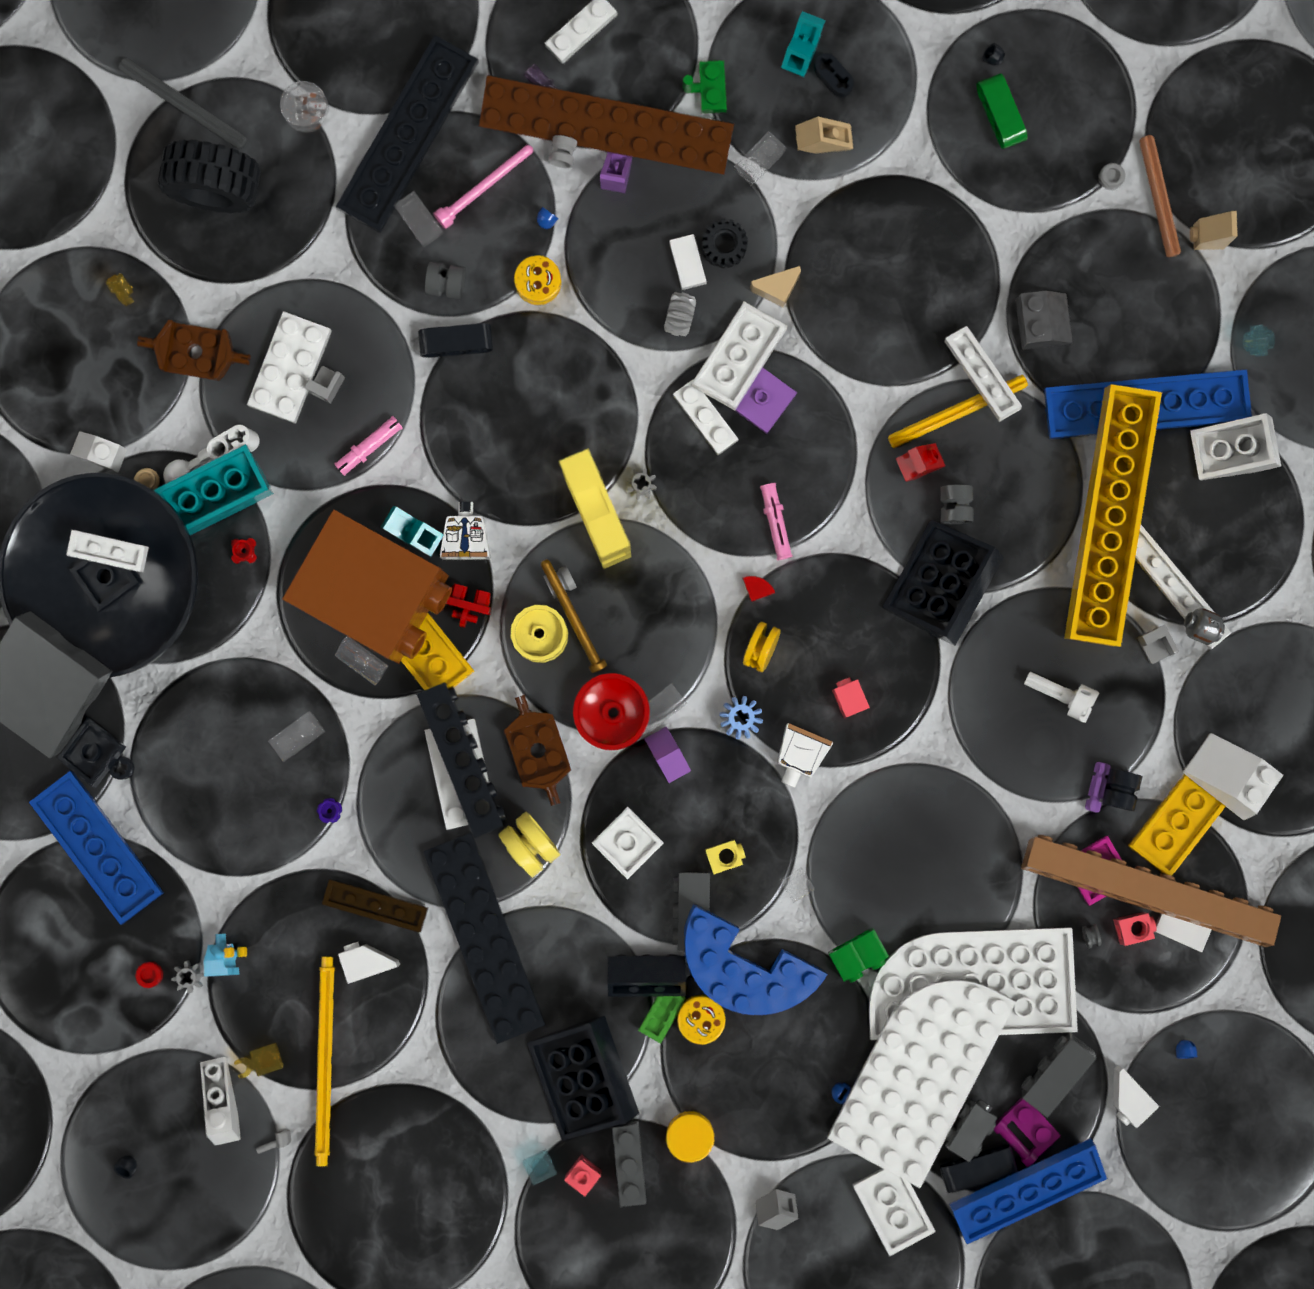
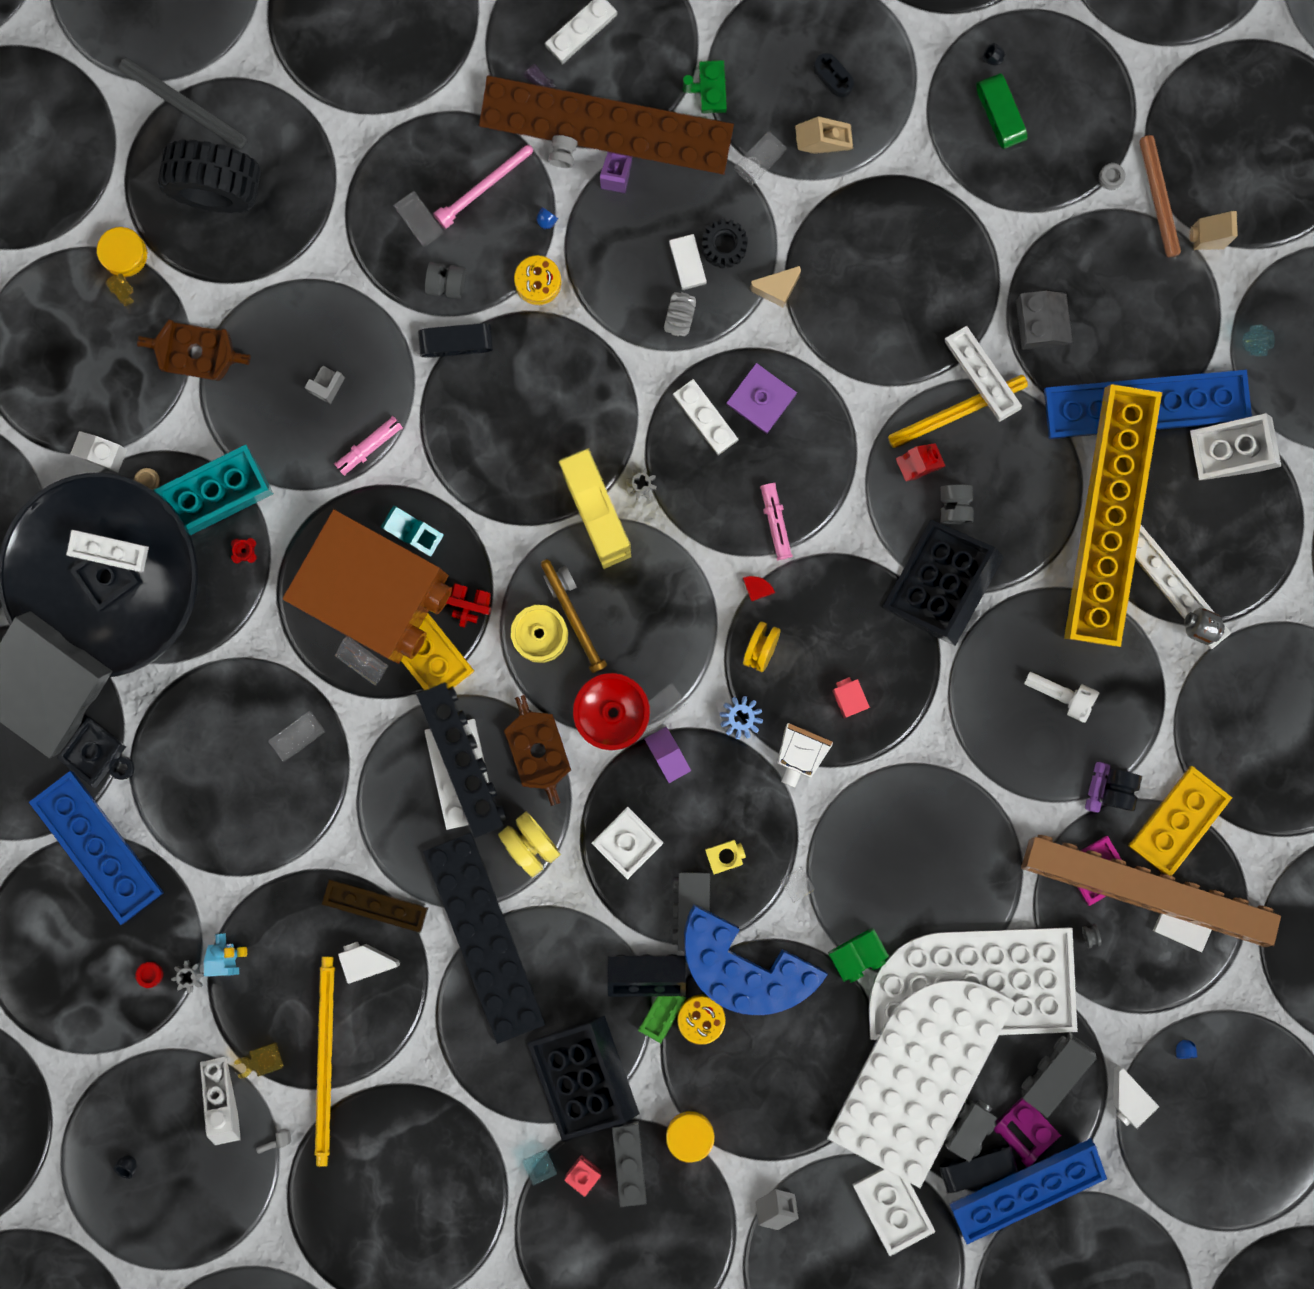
(122, 251): none -> yellow head
(231, 439): white beam -> none
(288, 367): white plate -> none
(304, 106): clear head -> none
(322, 810): dark purple plate -> none
(407, 134): black plate -> none
(465, 536): torso -> none
(739, 355): white tile -> none
(803, 44): teal brick -> none
(837, 1090): blue hinge -> none
(1124, 932): coral brick -> none
(1157, 644): light grey panel -> none
(1233, 776): white slope -> none

